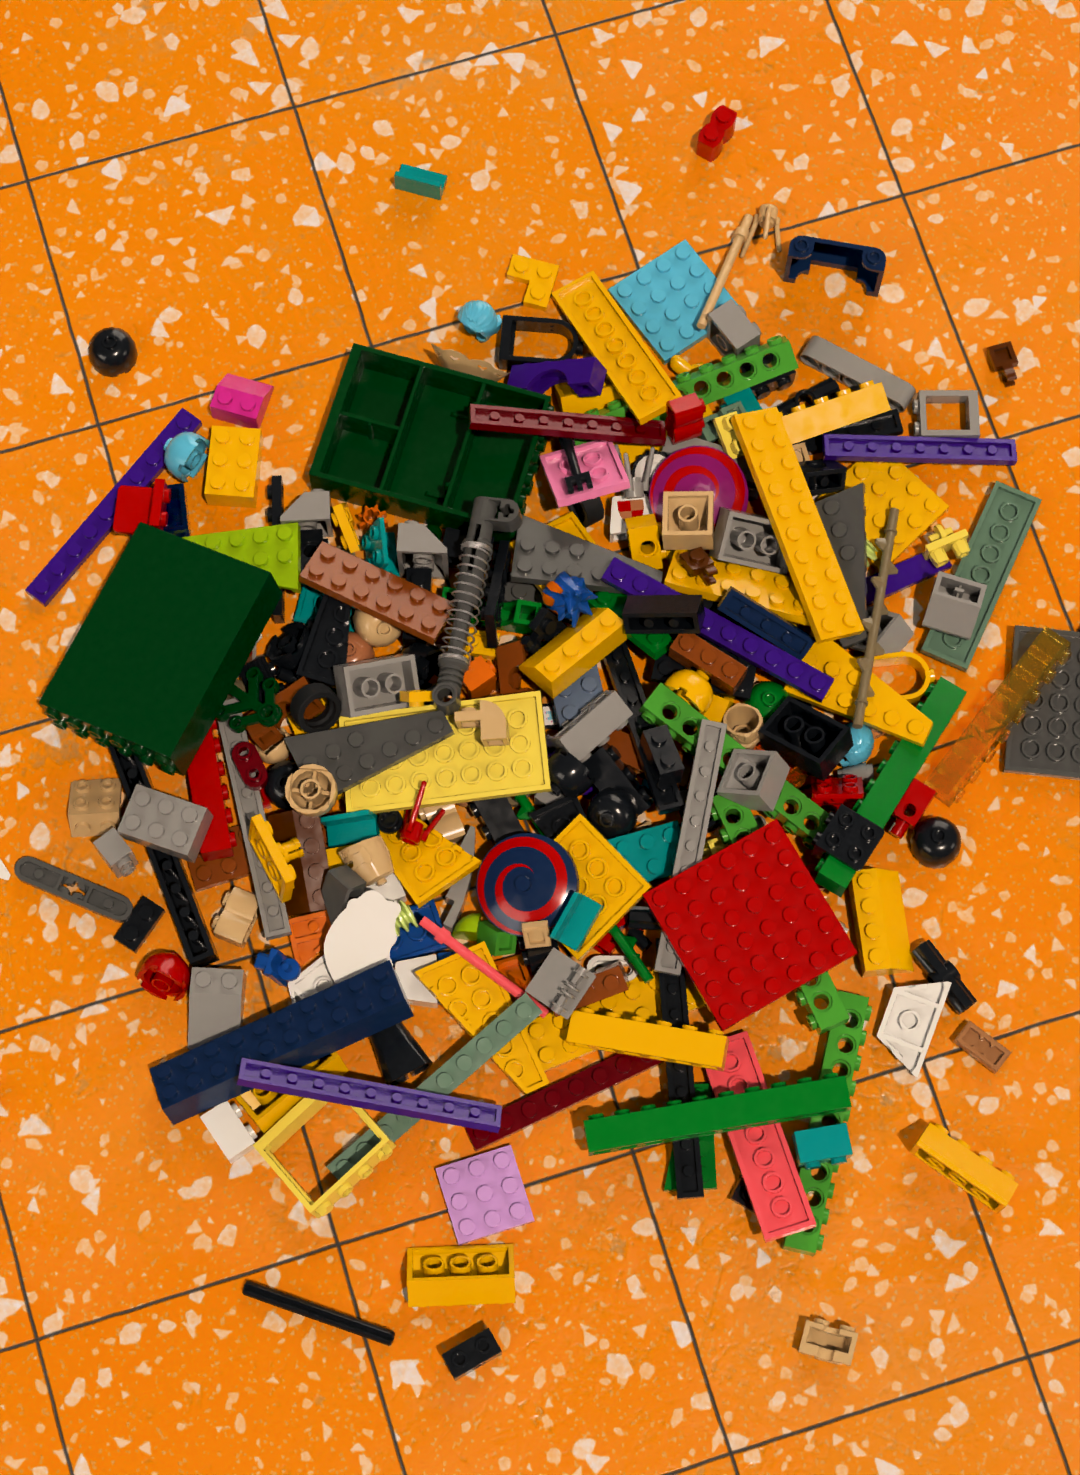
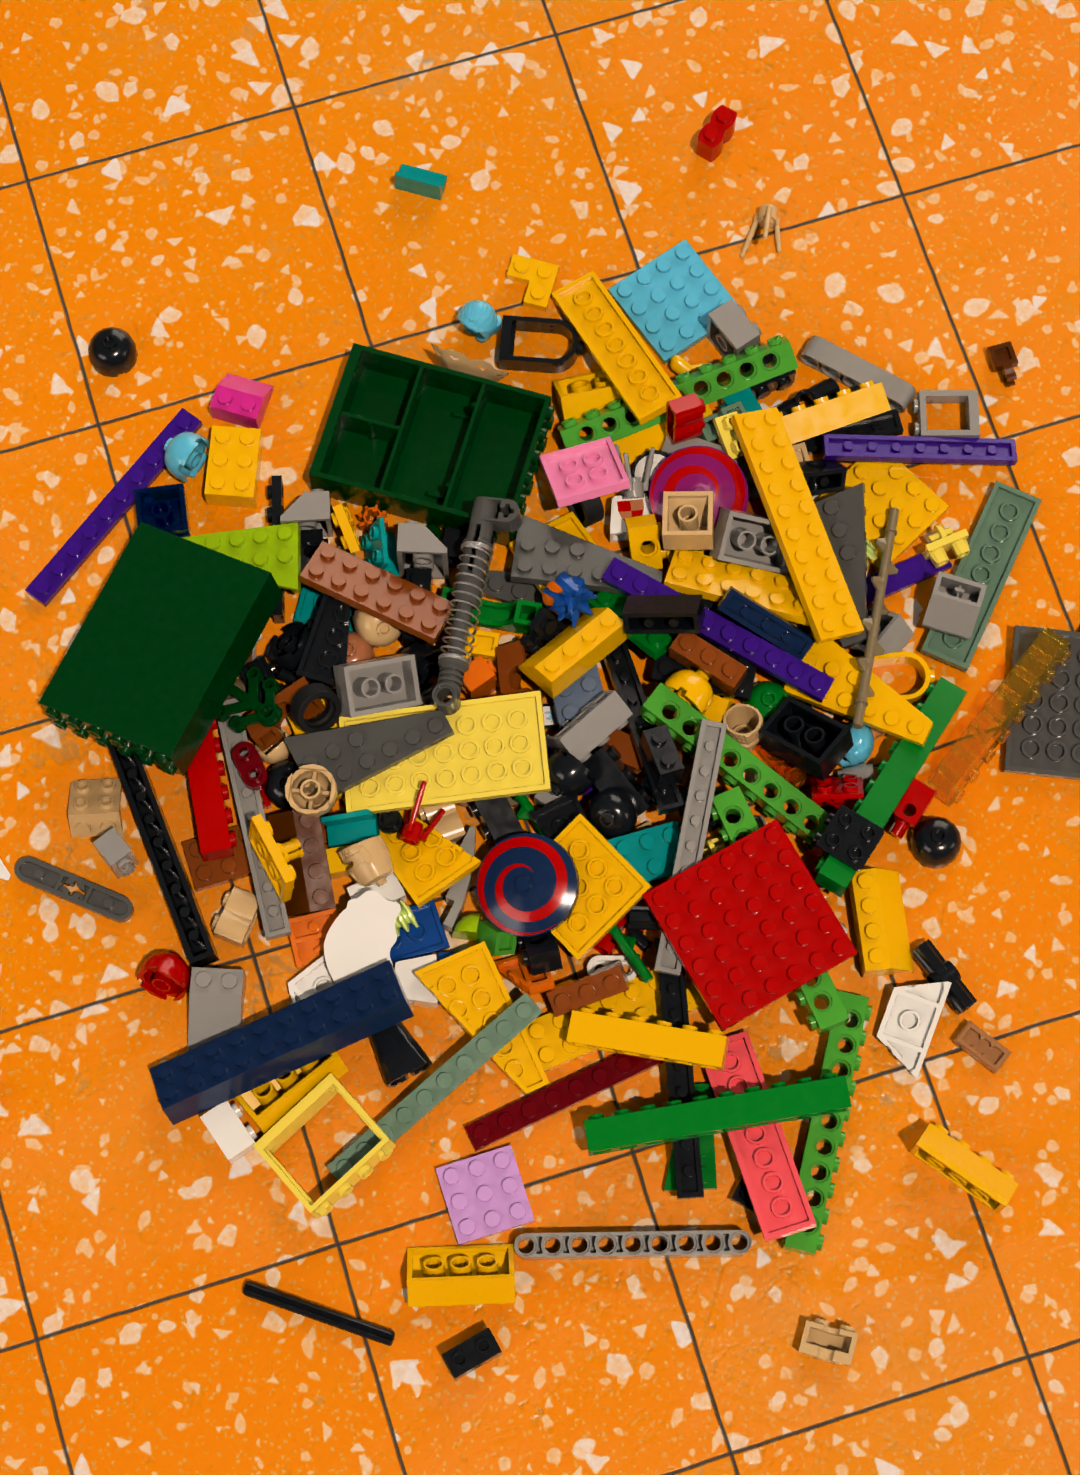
(139, 925): black plate -> none
(142, 505): red bracket -> none
(165, 823): light grey brick -> none
(278, 967): blue hips -> none
(339, 887): dark grey slope -> none
(369, 1095): dark purple plate -> none
(416, 697): yellow plate -> none
(443, 935): coral bar -> none
(489, 719): tan brick -> none
(496, 592): black wing -> none
(536, 934): tan tile -> none
(560, 983): light grey hinge -> none
(566, 425): dark red plate -> none
(576, 921): teal panel -> none
(577, 477): black hinge -> none
(582, 375): dark purple arch -> none
(644, 1238): none -> light grey beam
(699, 563): reddish brown plate -> none
(740, 237): tan bar -> none
(754, 778): light grey slope -> none
(822, 1146): teal brick -> none
(865, 260): dark blue windscreen -> none

